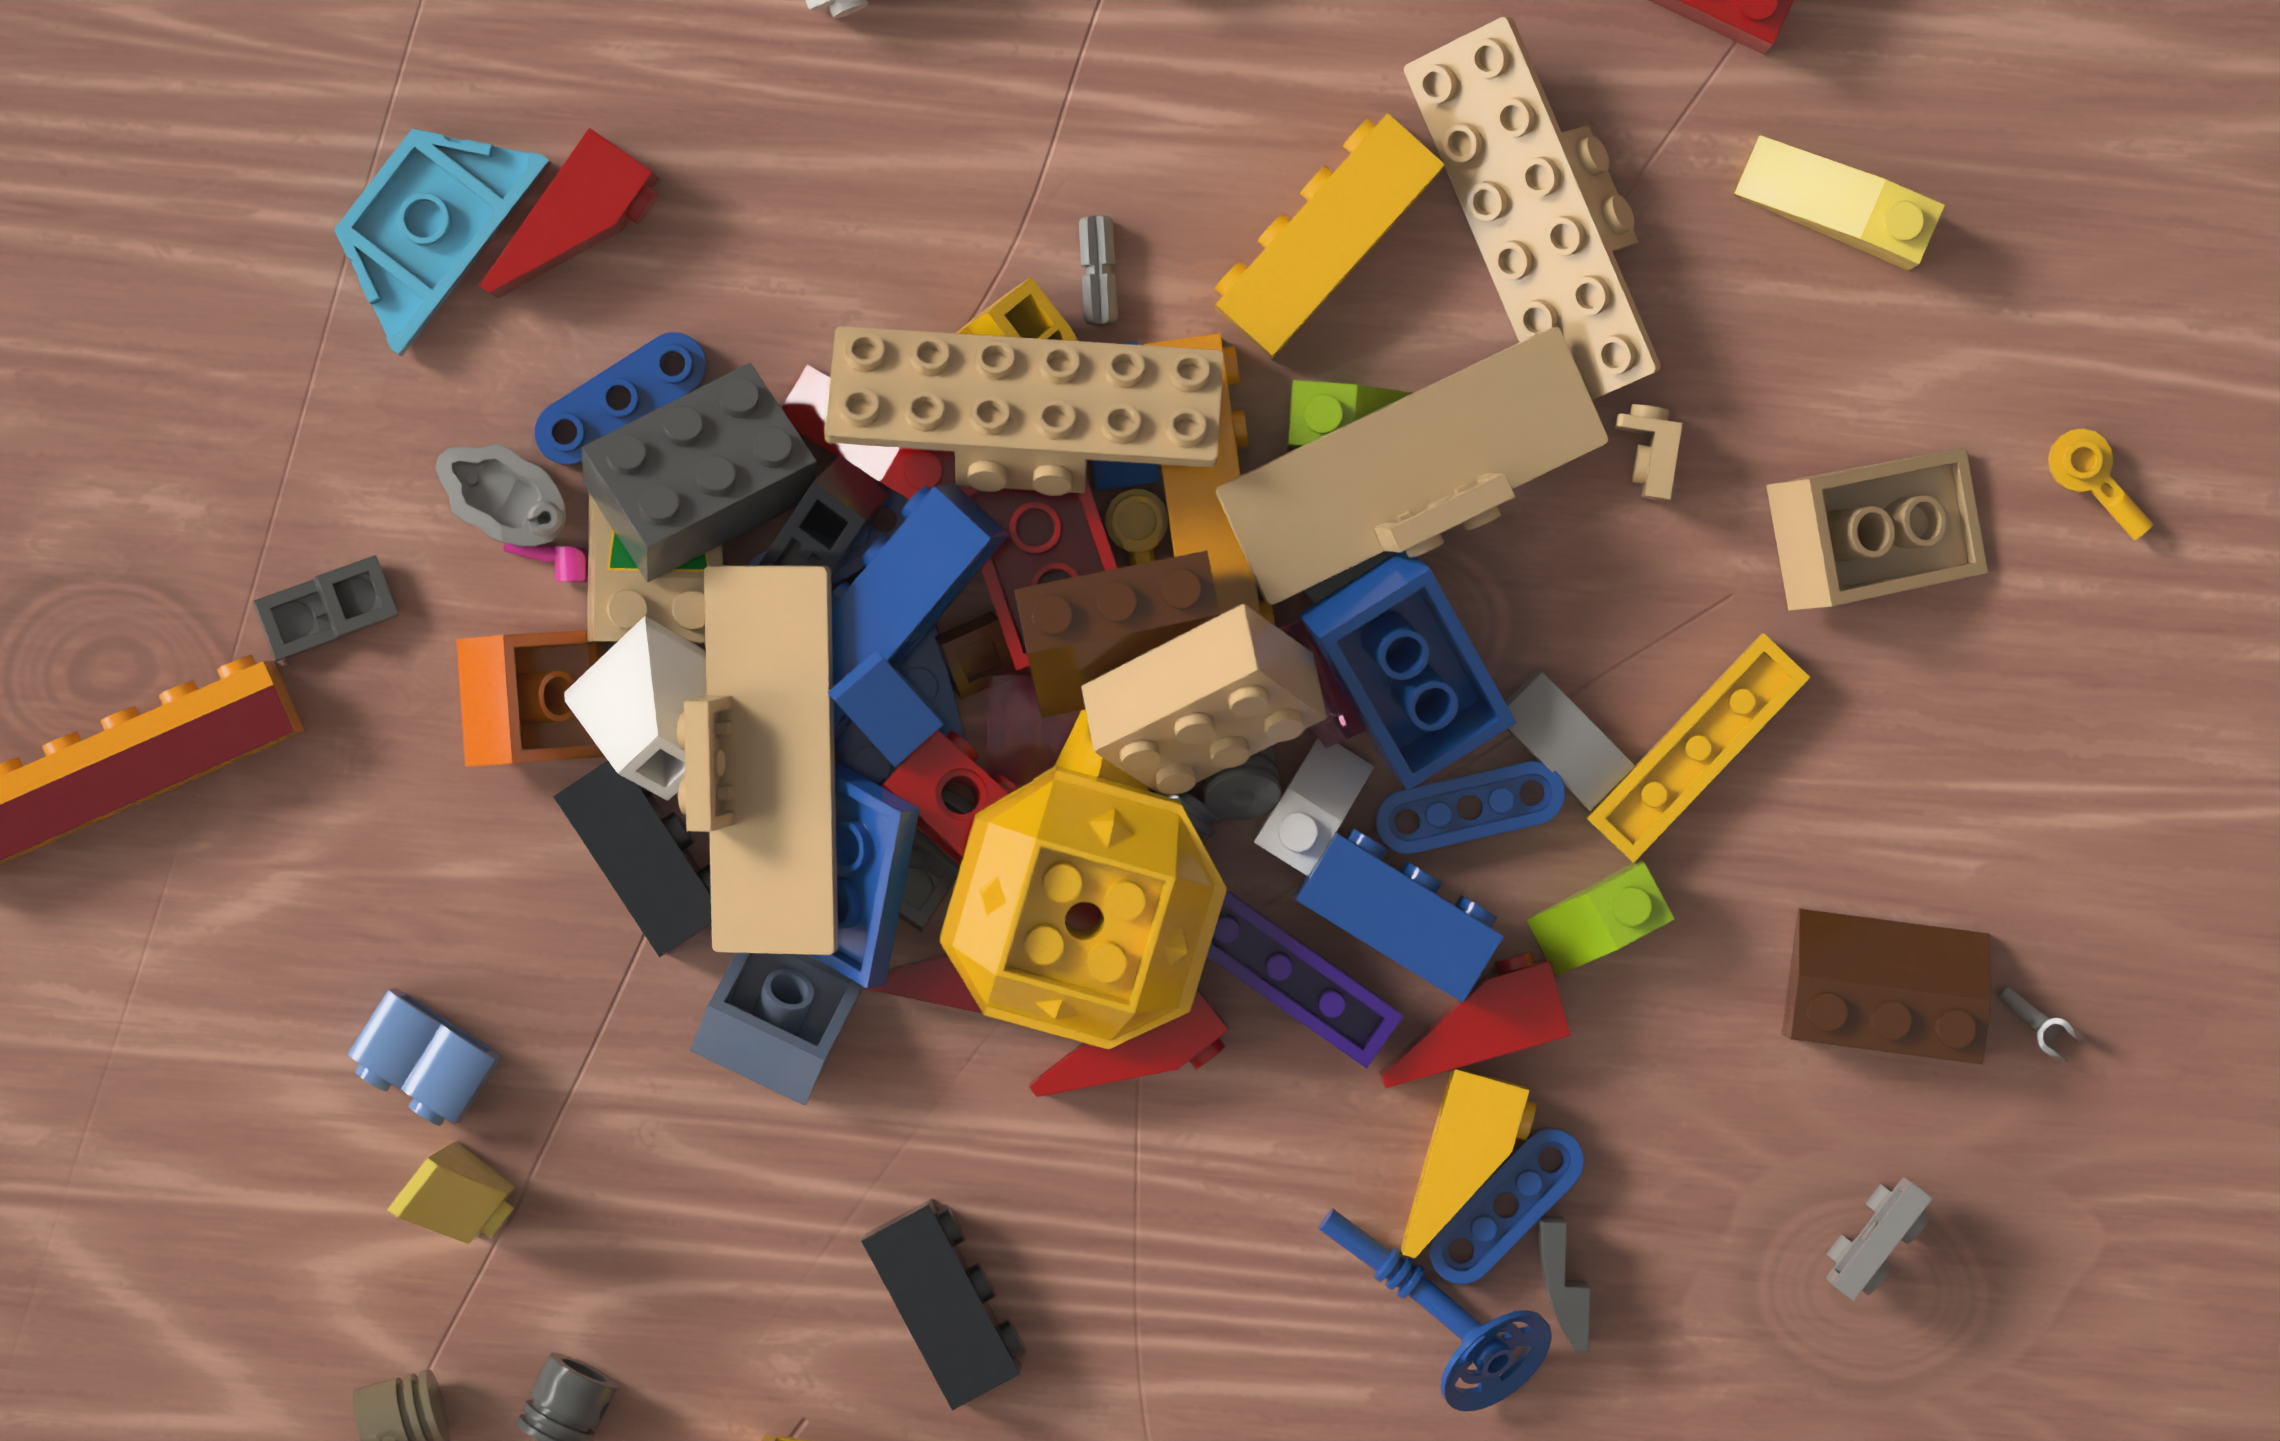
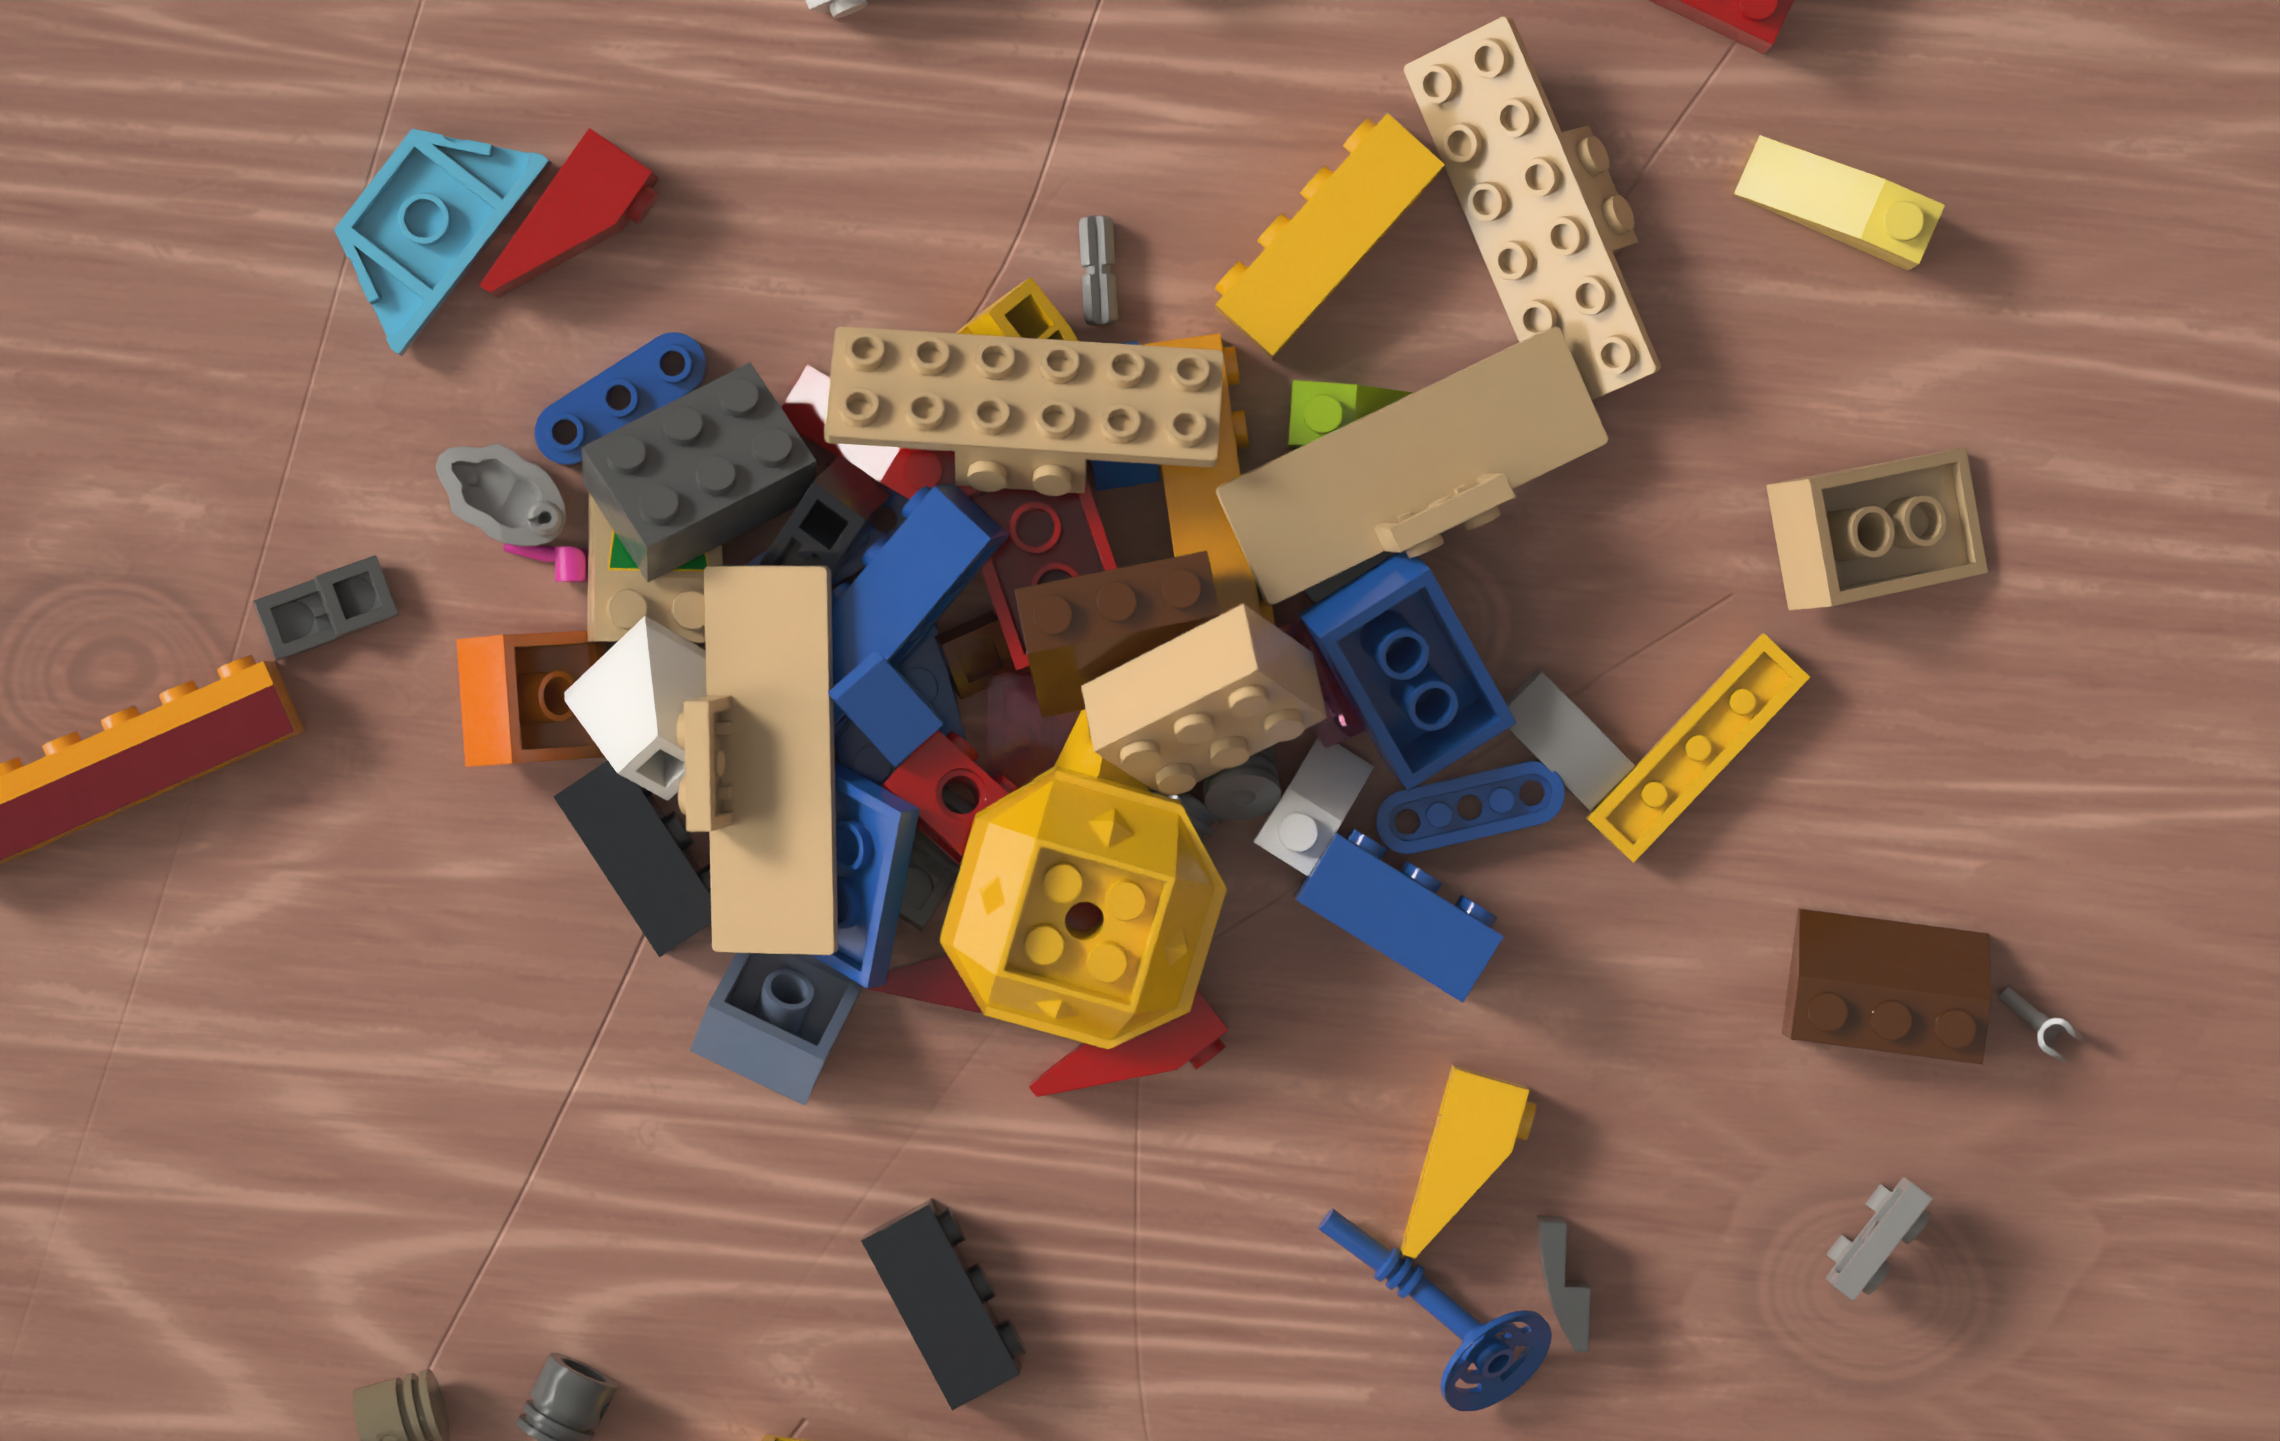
(424, 1057): medium blue brick -> none
(455, 1196): light yellow slope -> none
(1137, 523): yellow plate -> none
(1301, 981): dark purple brick -> none
(1498, 1017): red slope -> none
(1535, 1193): blue plate -> none
(1600, 918): lime slope -> none
(1657, 462): tan bracket -> none
(2083, 463): yellow plate -> none

